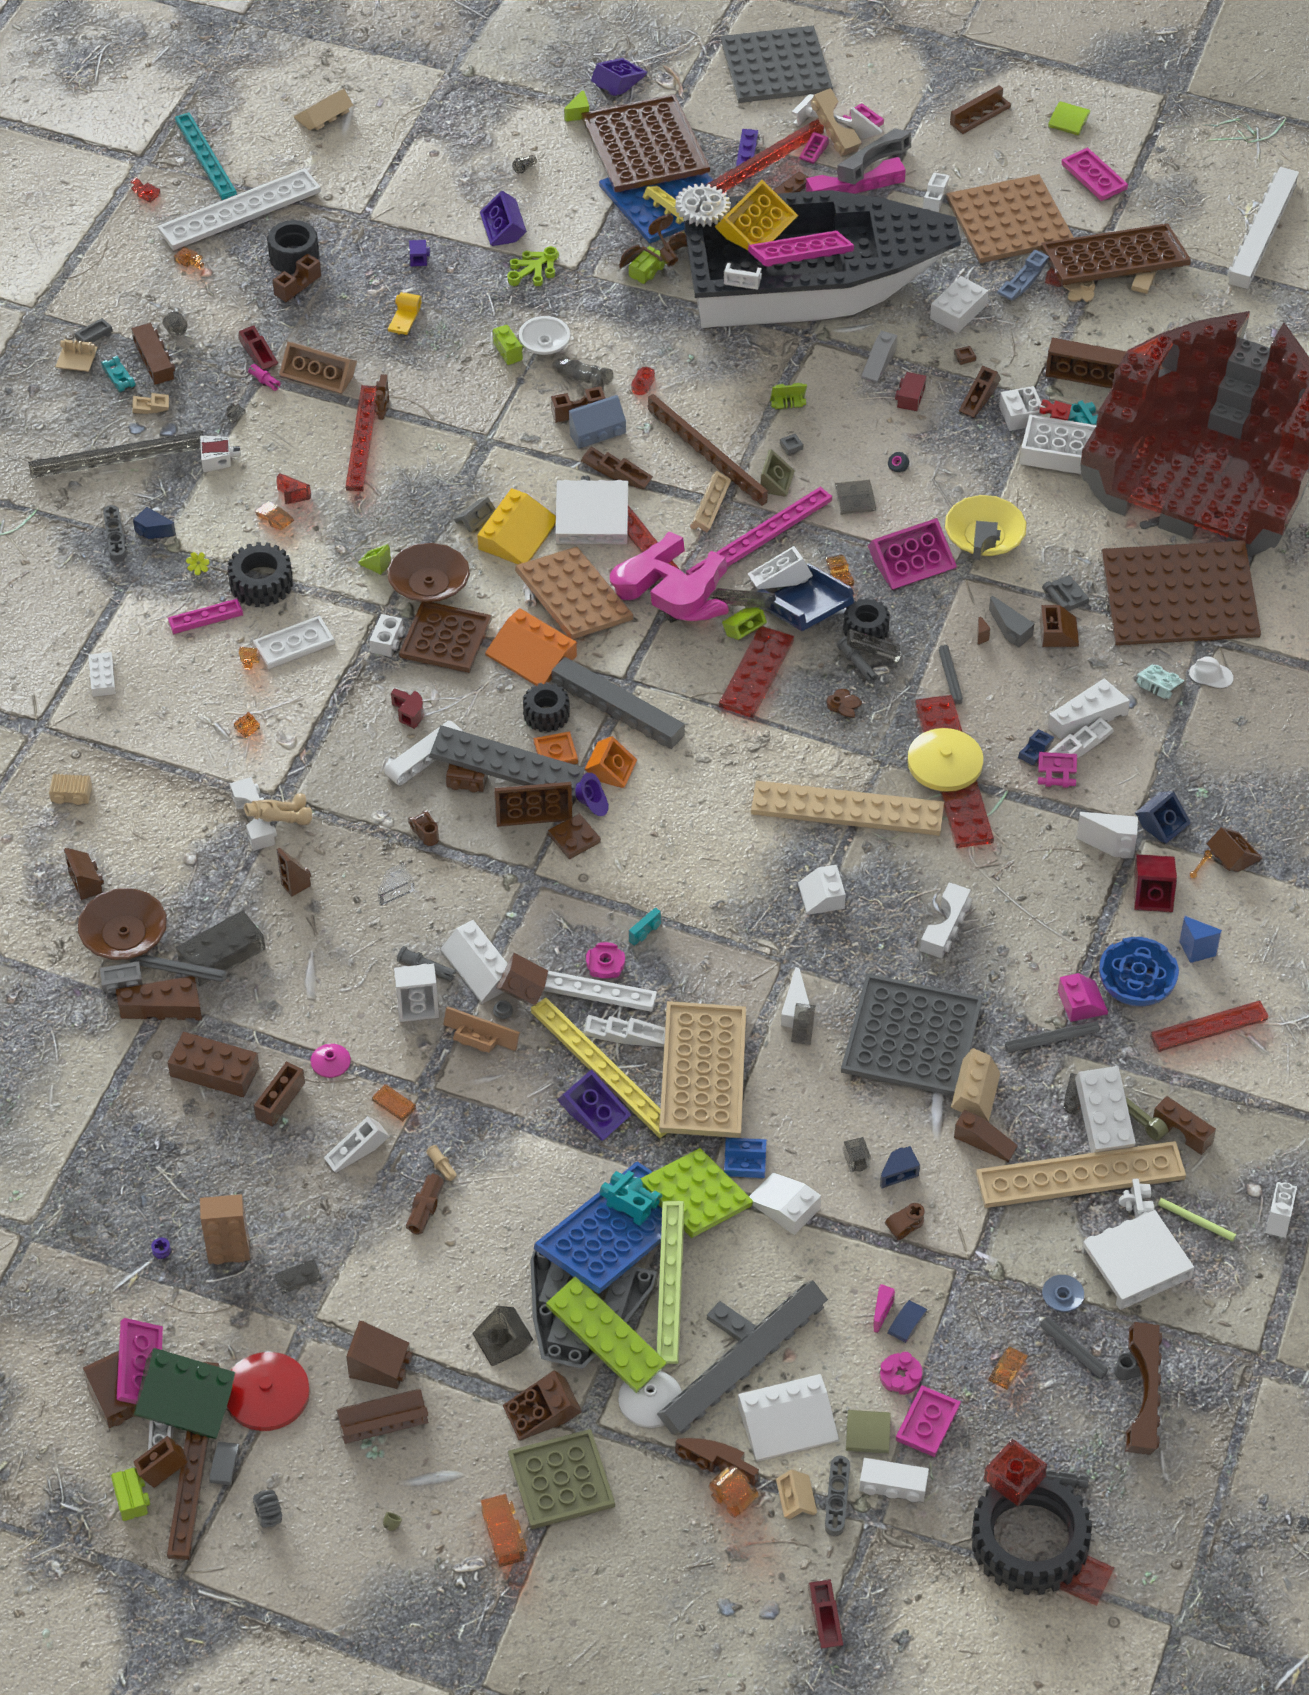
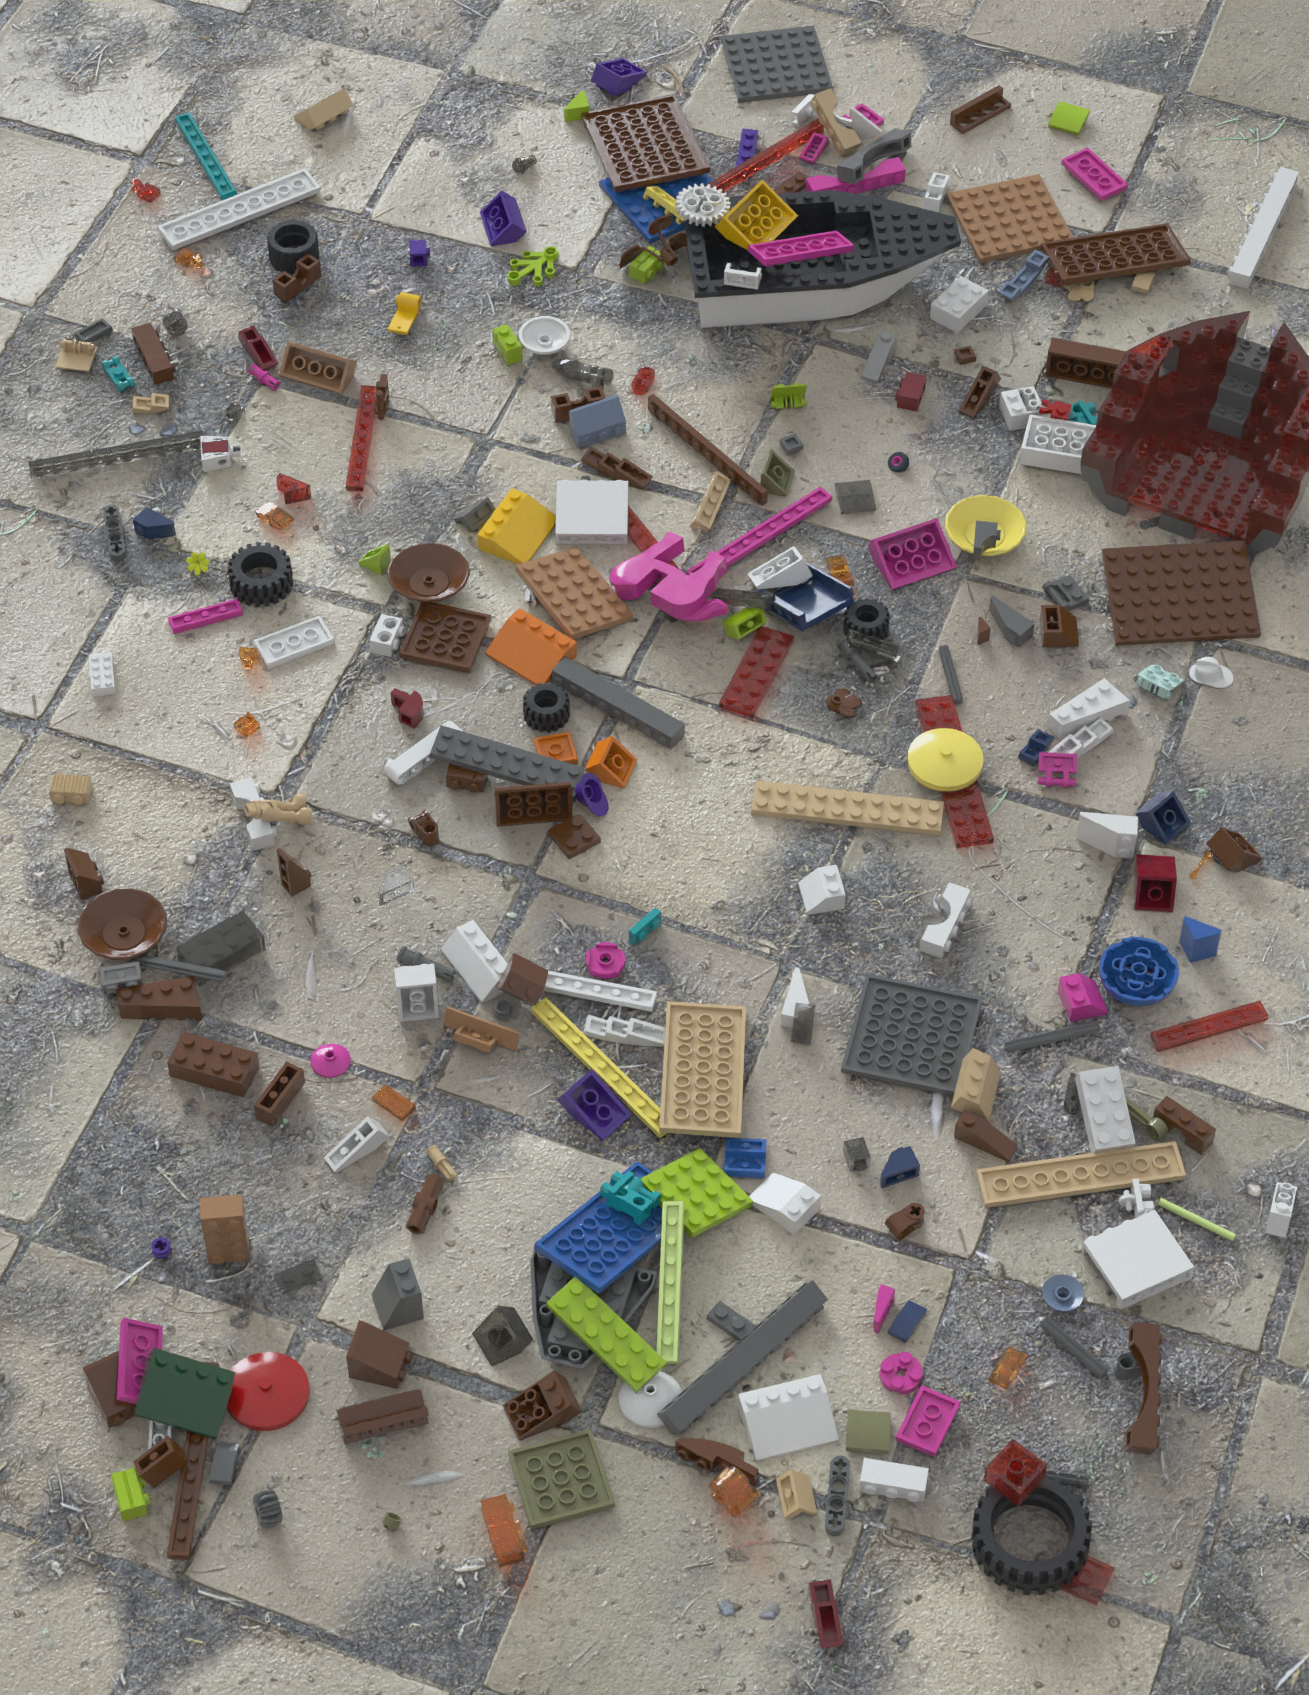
(398, 1296): none -> dark grey slope

